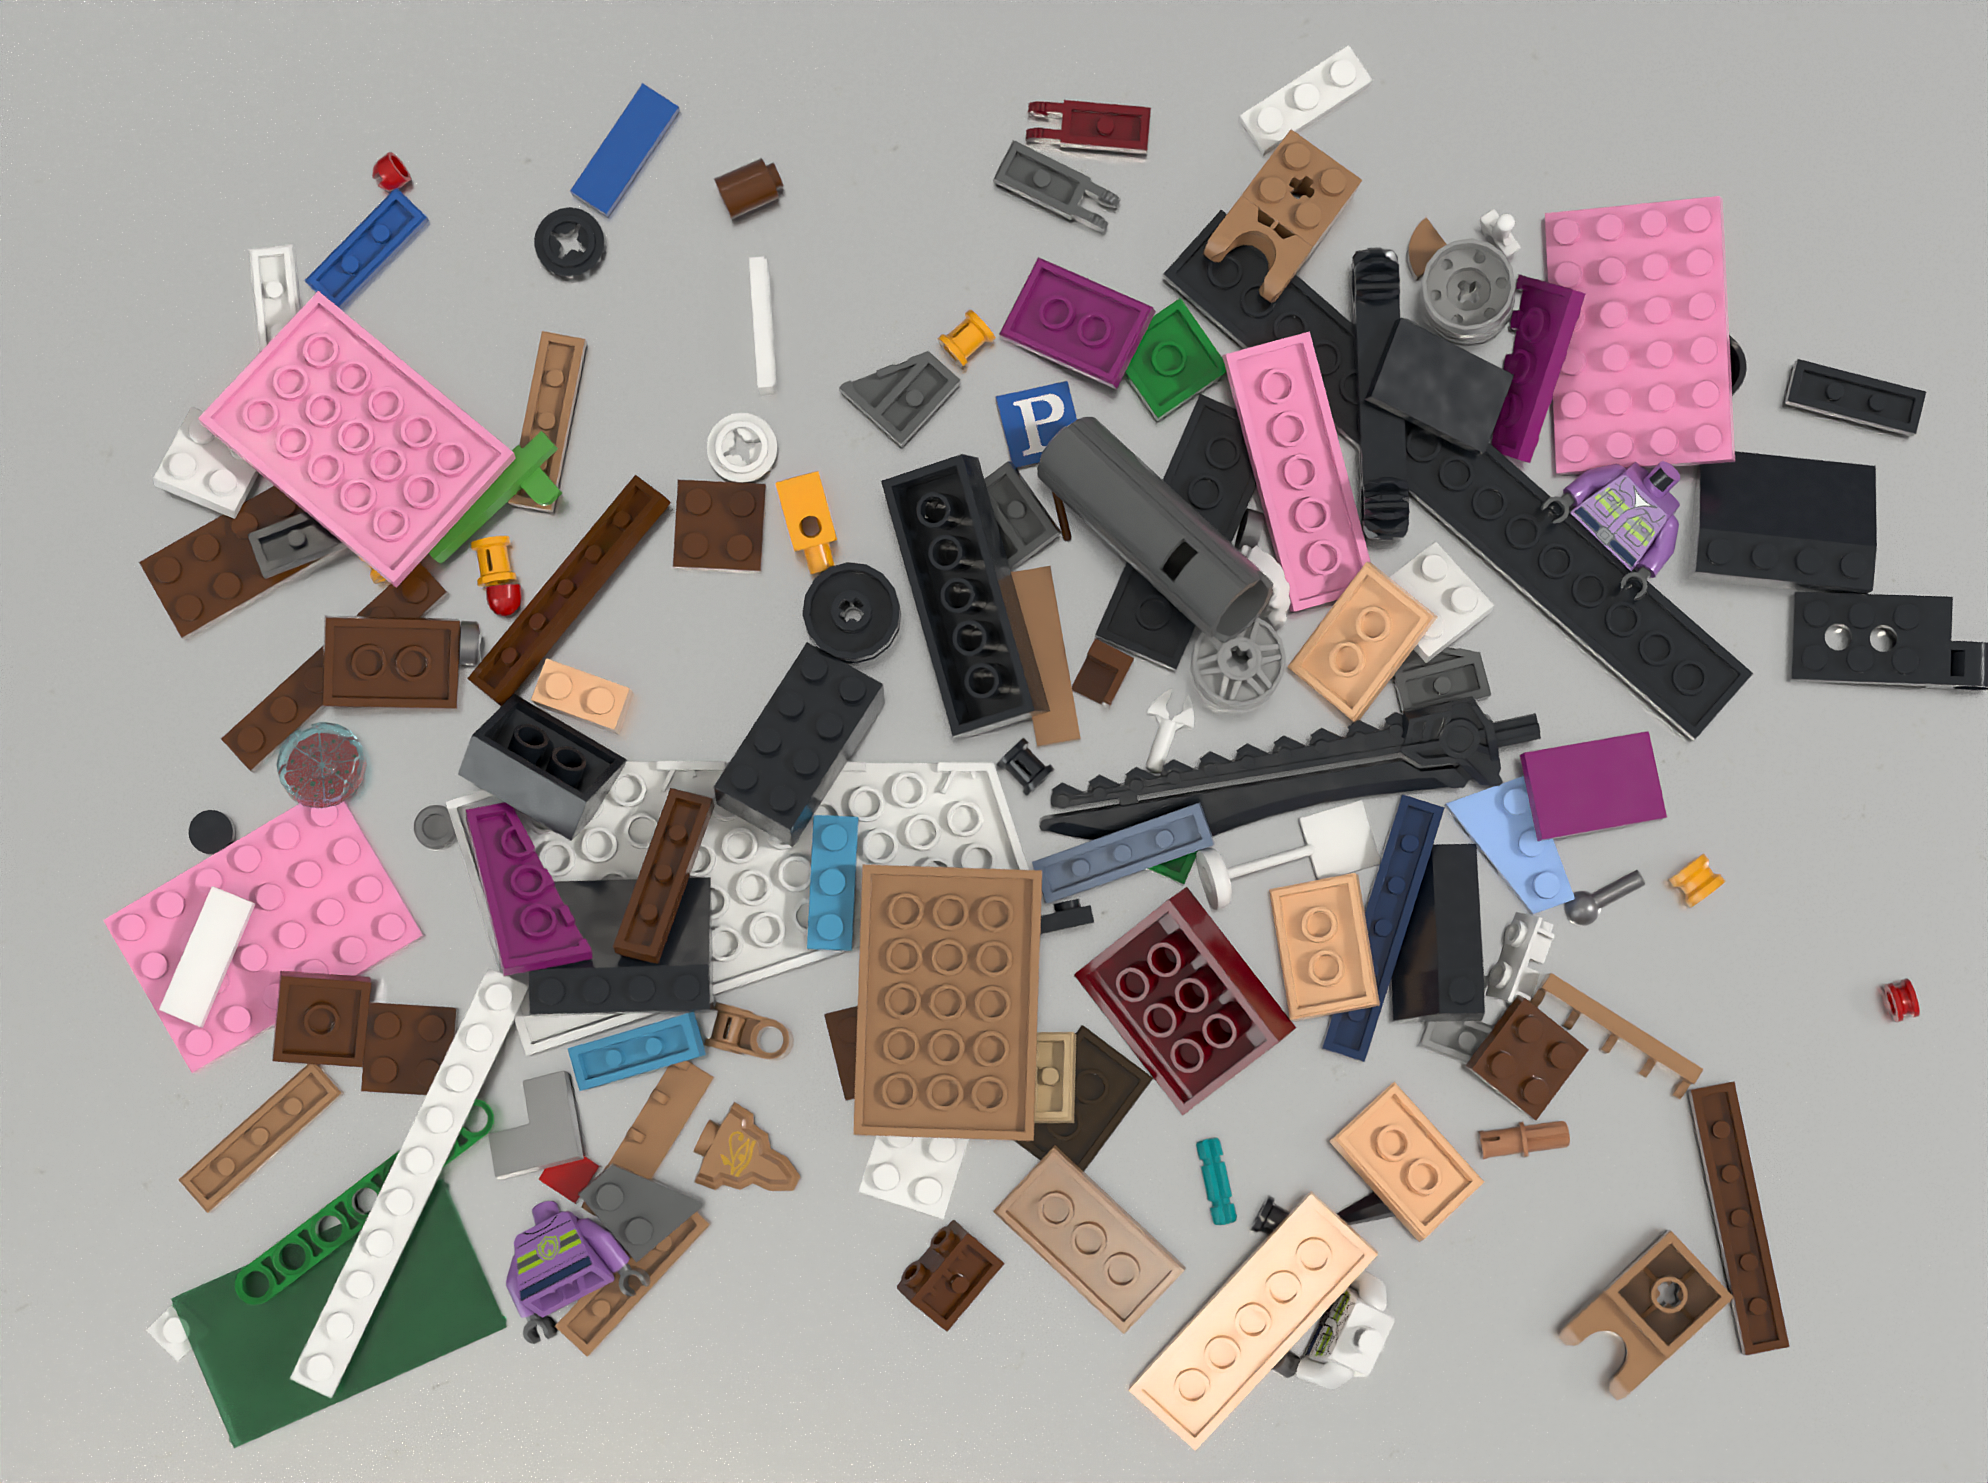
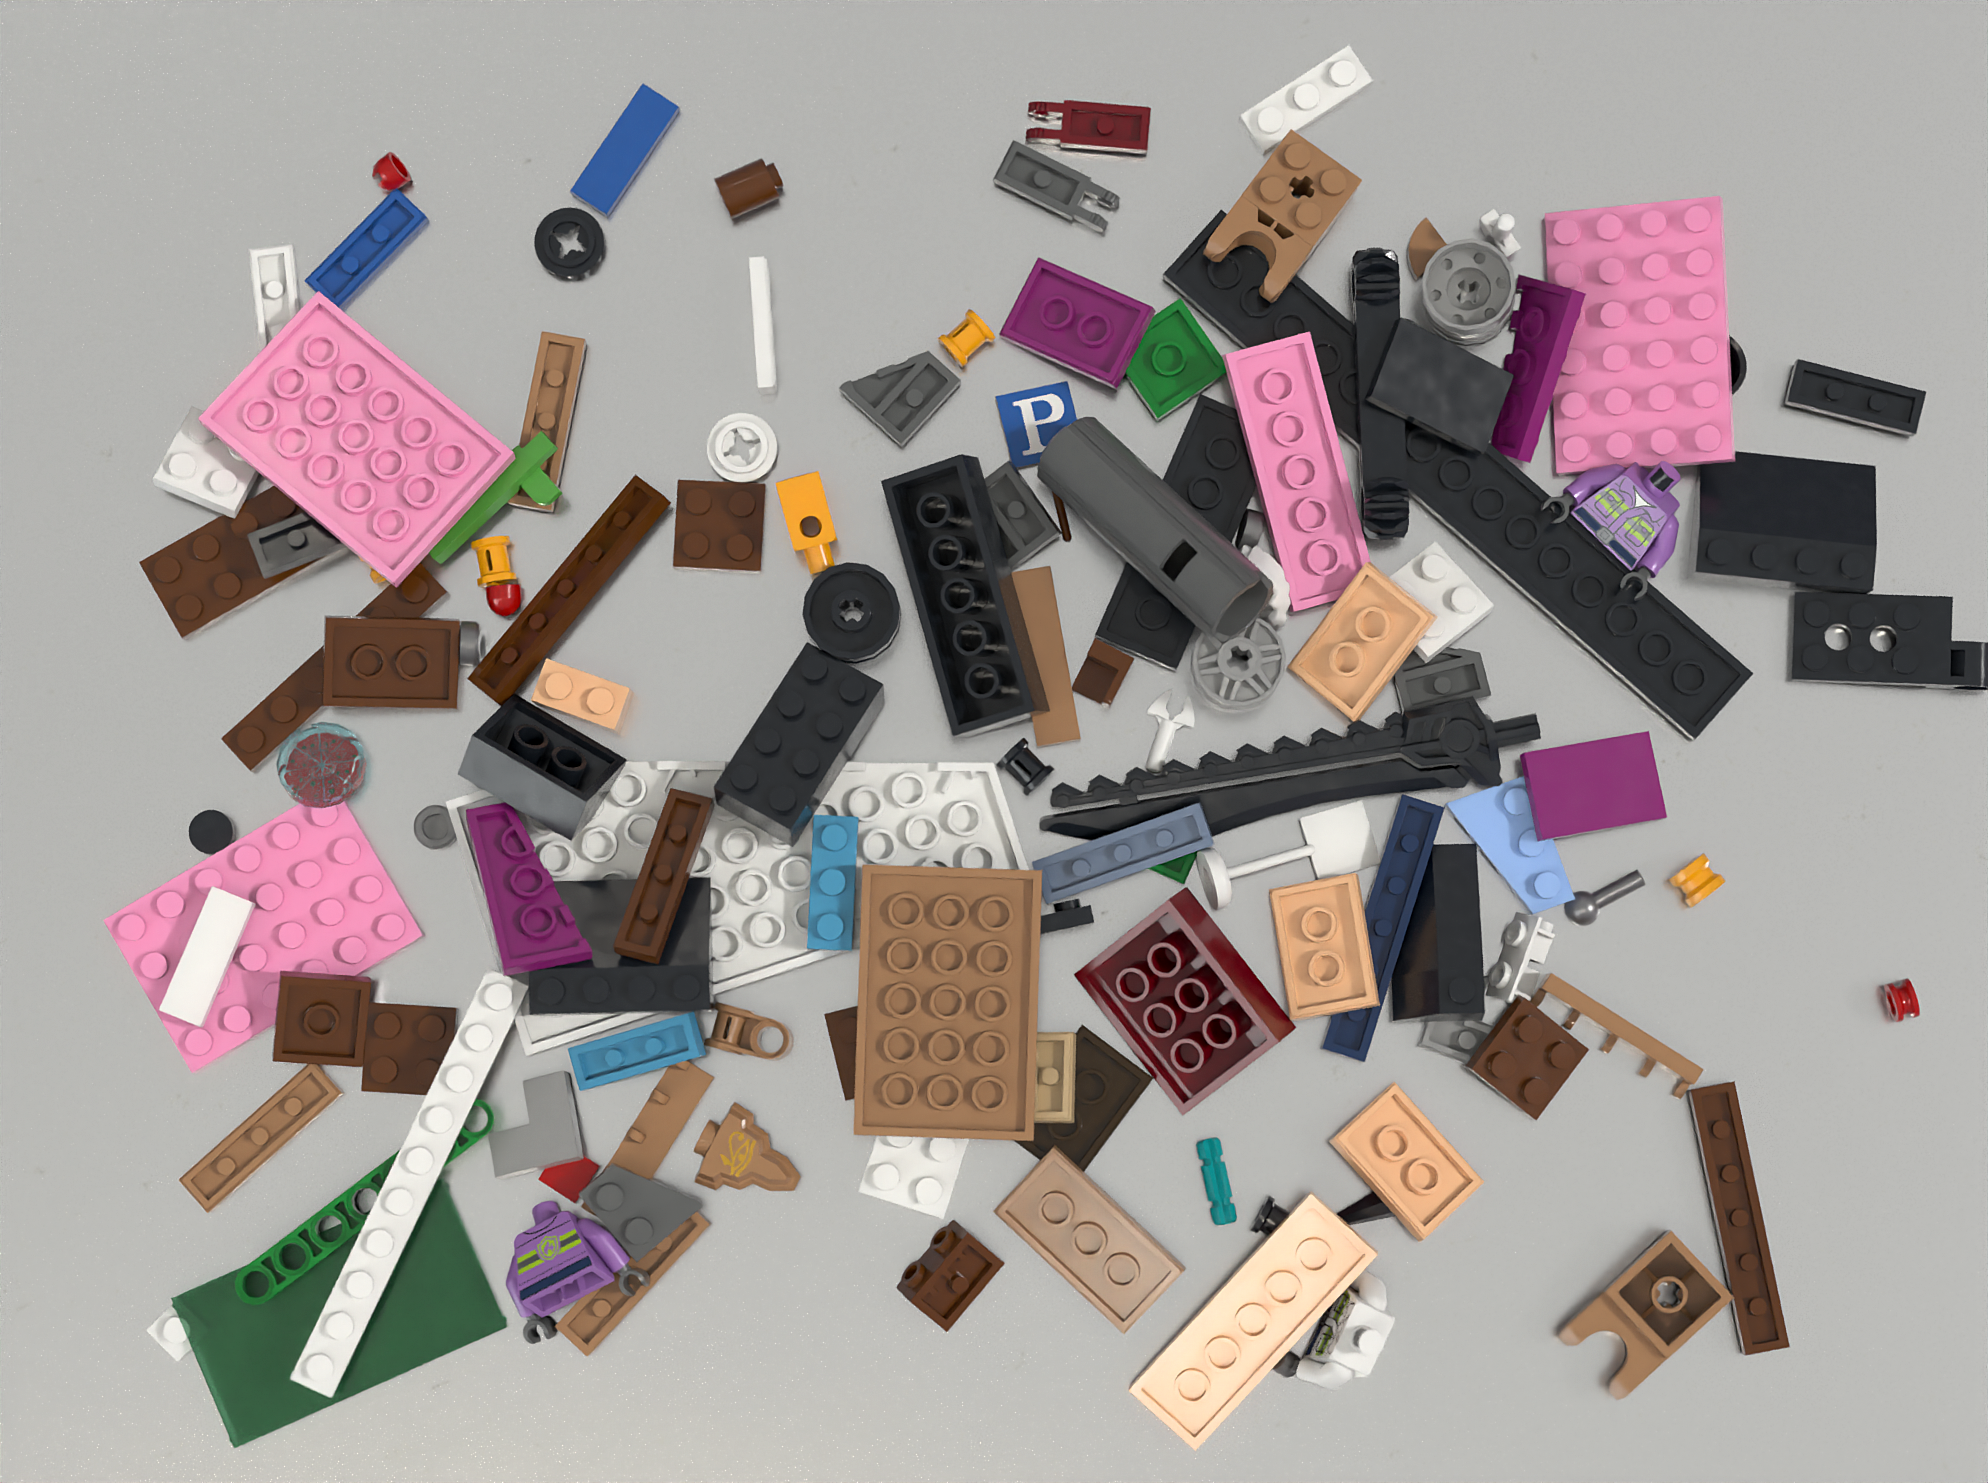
(1524, 1139): nougat axle -> none

